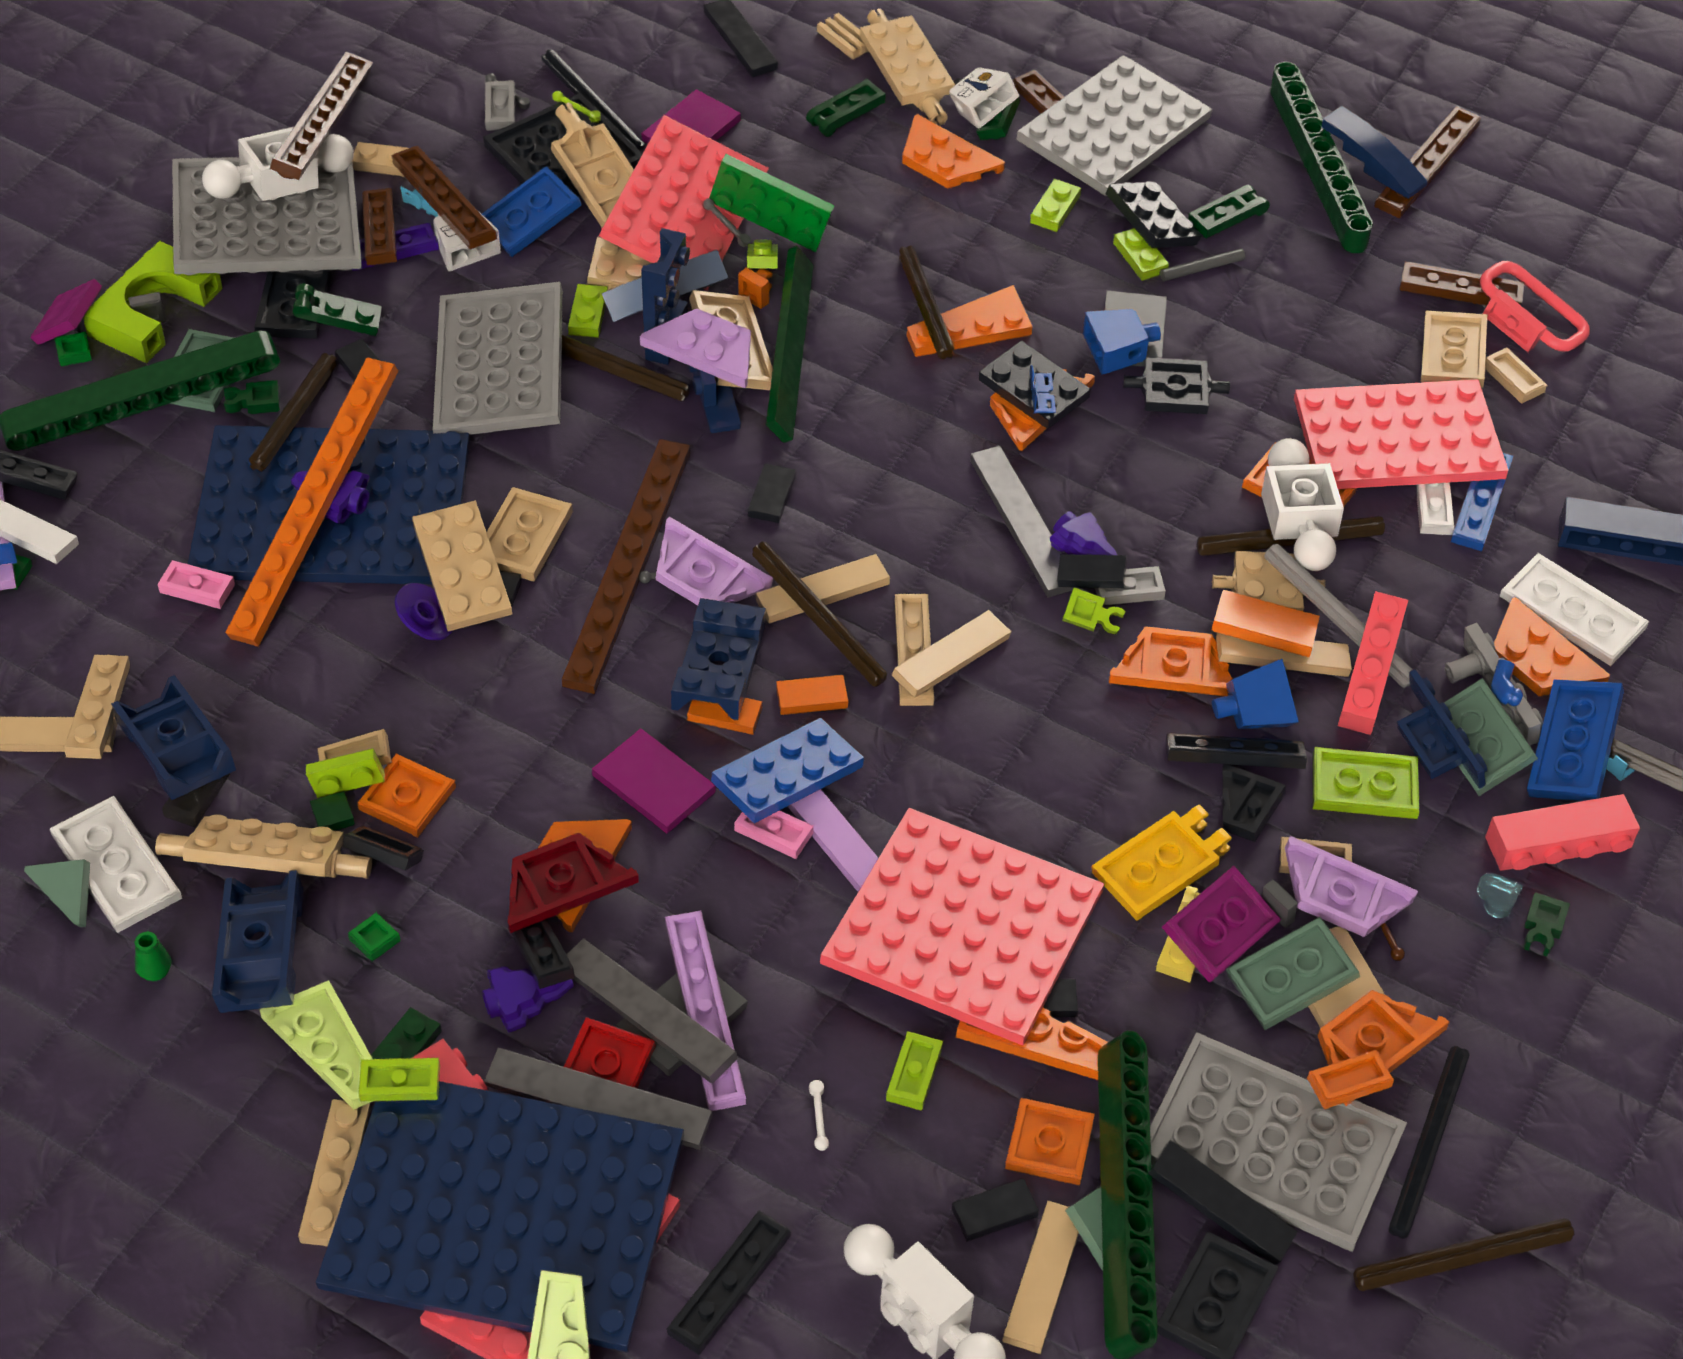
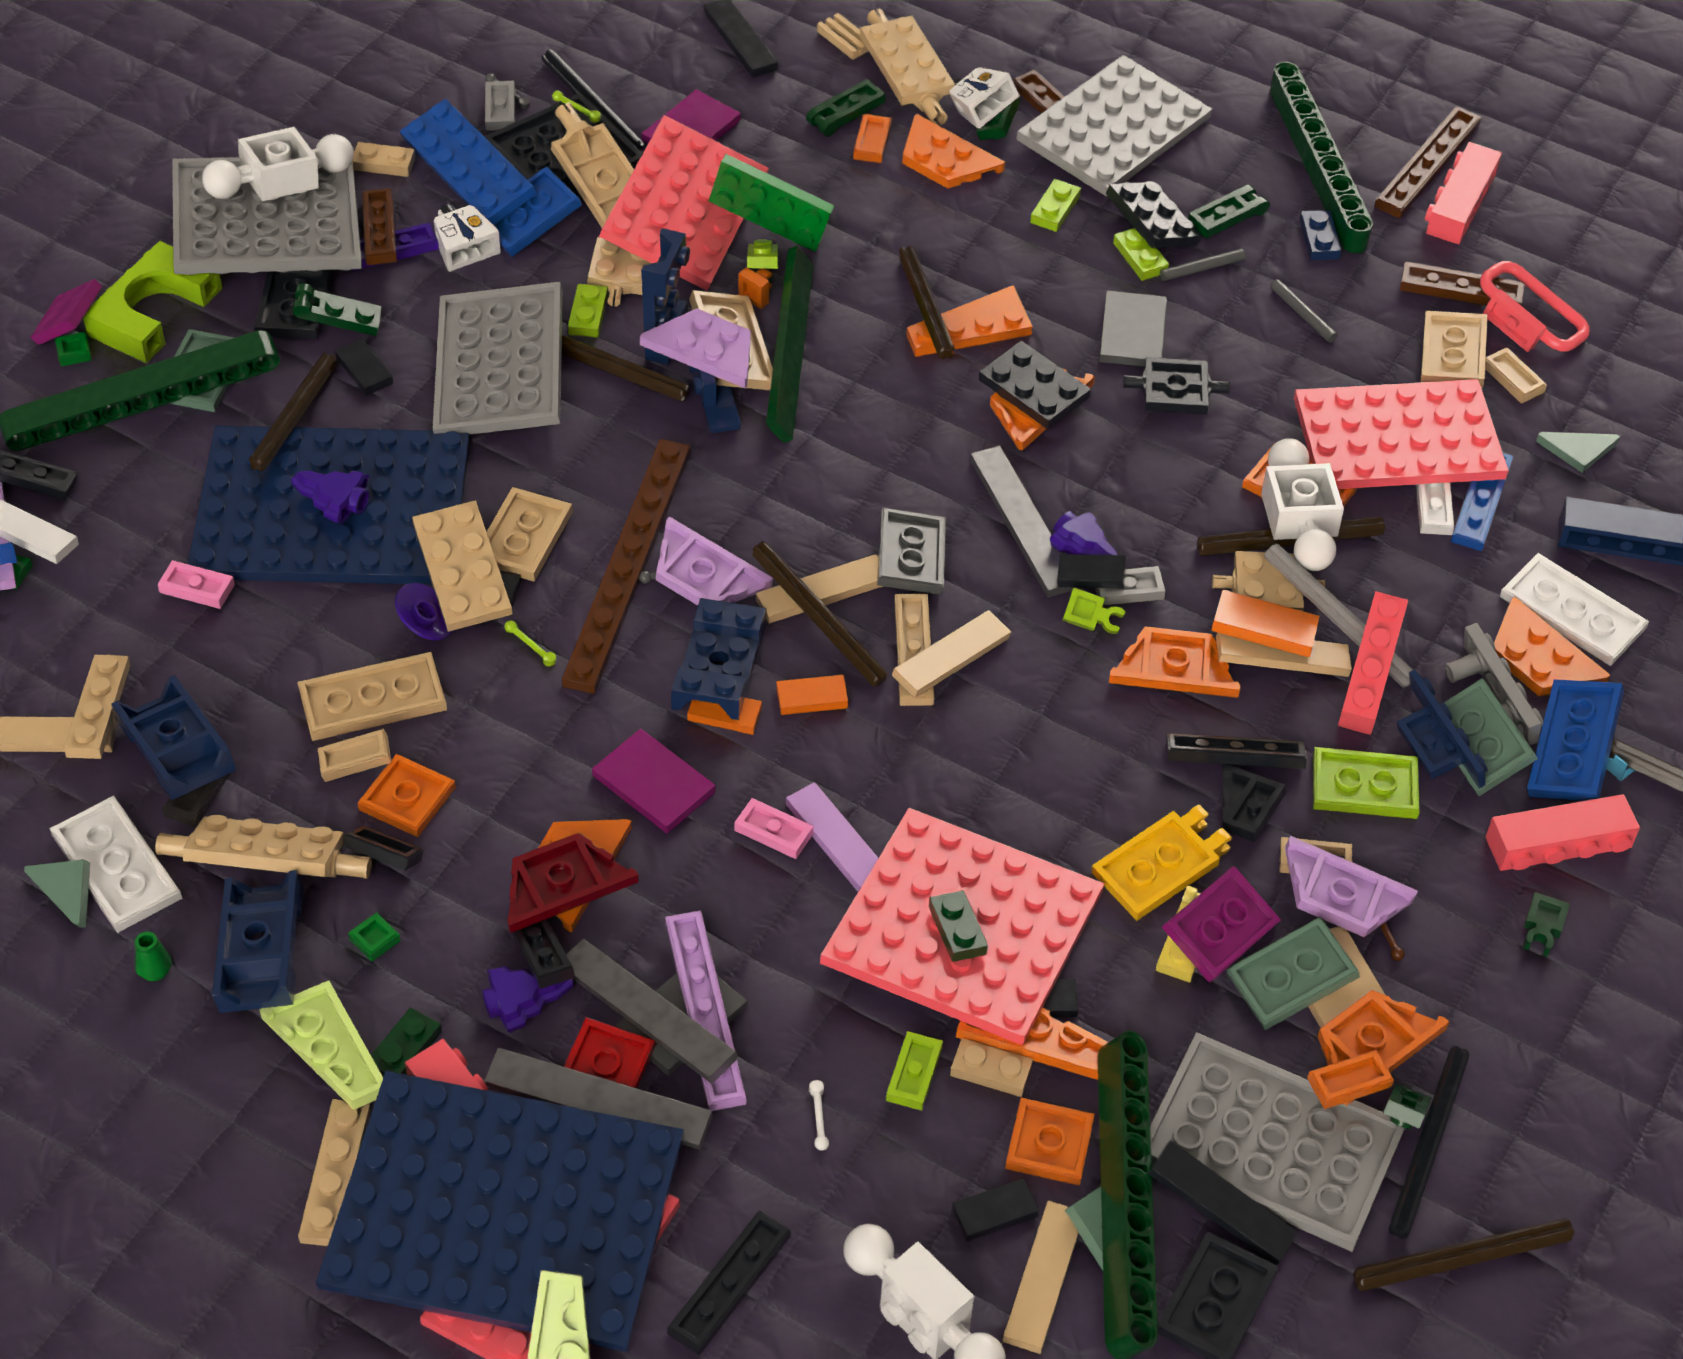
(149, 305): flat silver tile -> none
(257, 398): dark green plate -> none
(311, 502): orange plate -> none
(320, 117): plate -> none
(332, 811): dark green tile -> none
(345, 773): lime plate -> none
(371, 696): none -> tan tile
(399, 1079): lime plate -> none
(415, 199): medium azure piece -> none
(444, 197): reddish brown tile -> none
(467, 162): none -> blue plate
(549, 658): none -> lime hinge
(696, 275): sand blue slope -> none
(743, 239): dark grey hinge -> none
(771, 493): black tile -> none
(787, 770): plate -> none
(872, 138): none -> orange tile
(911, 551): none -> tile
(958, 926): none -> plate
(991, 1067): none -> tan plate
(1040, 392): piece -> none
(1118, 338): torso -> none
(1259, 699): blue torso -> none
(1281, 902): dark grey tile -> none
(1304, 311): none -> dark grey bar
(1320, 235): none -> dark blue plate
(1380, 156): dark blue slope -> none
(1407, 1107): none -> dark green plate
(1462, 192): none -> brick
(1498, 893): clear light blue tile -> none
(1503, 687): blue arm -> none
(1578, 449): none -> tile

